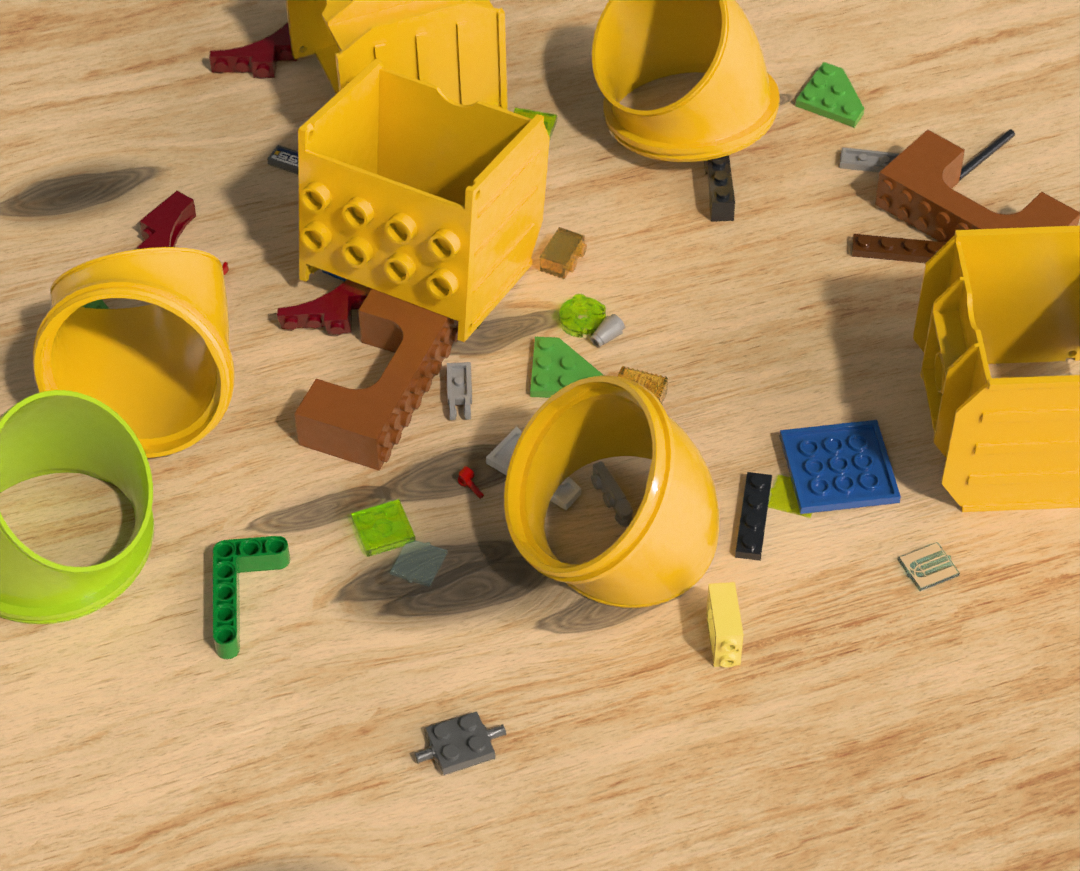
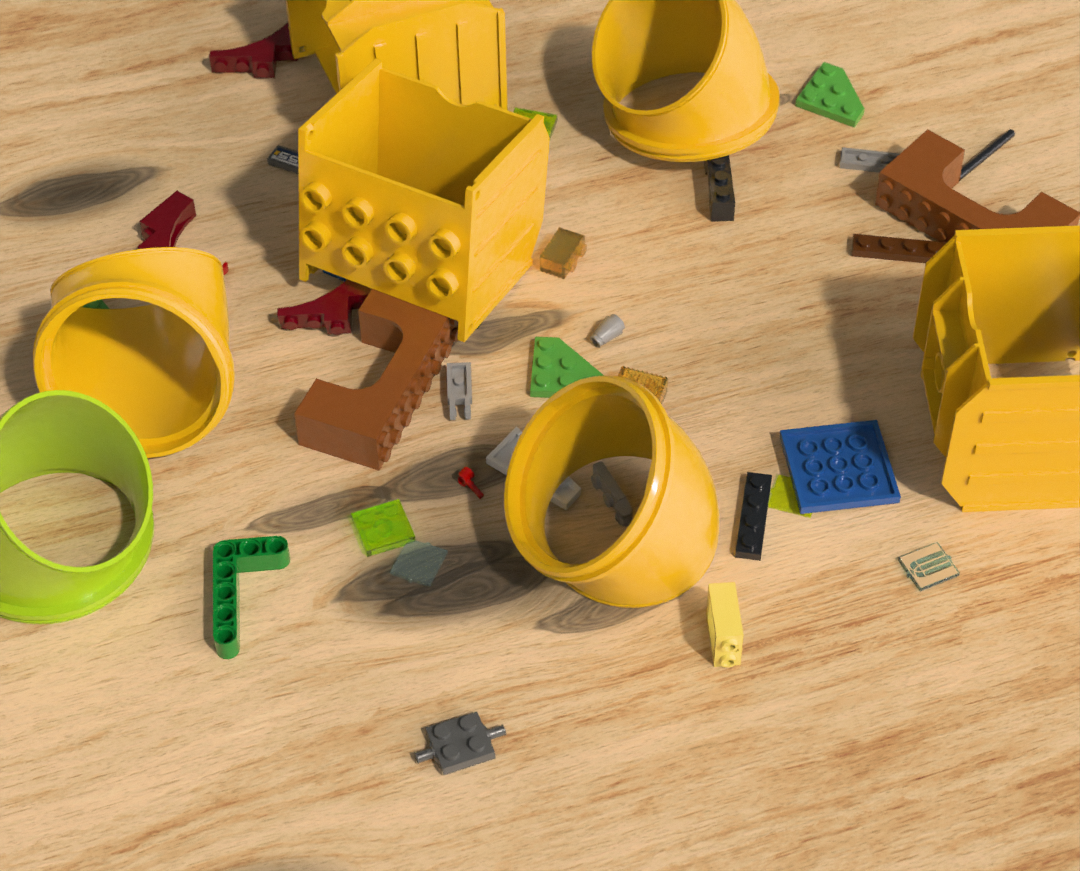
(579, 306): clear neon green plate -> none

